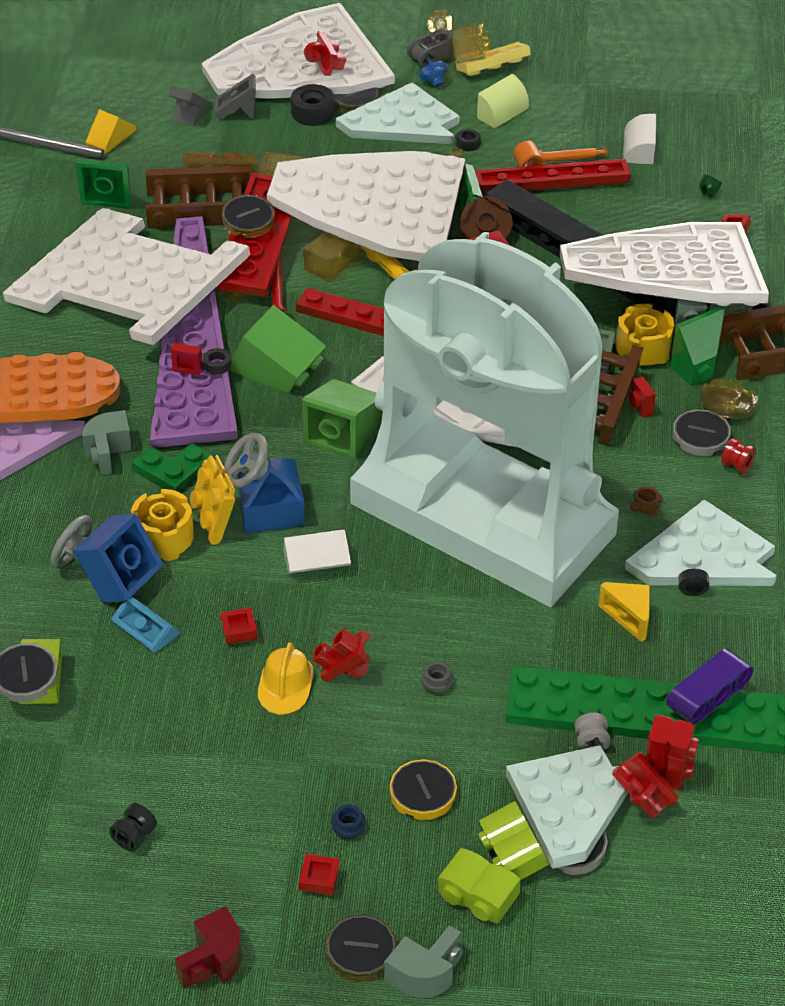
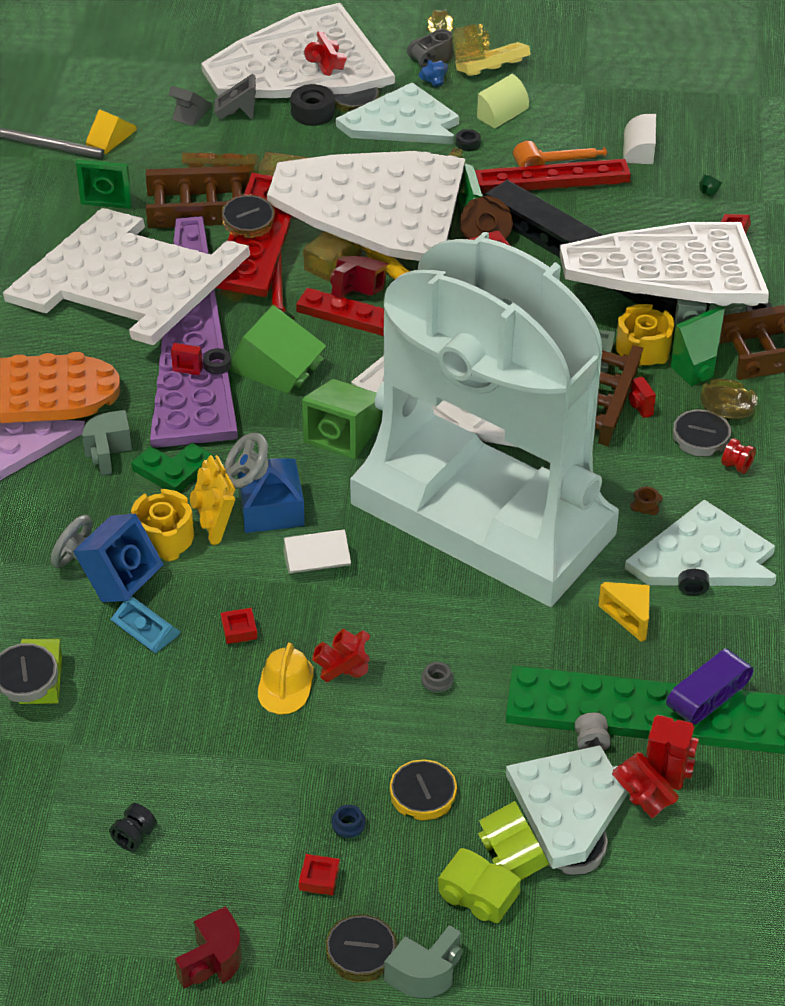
(358, 274): none -> dark red brick

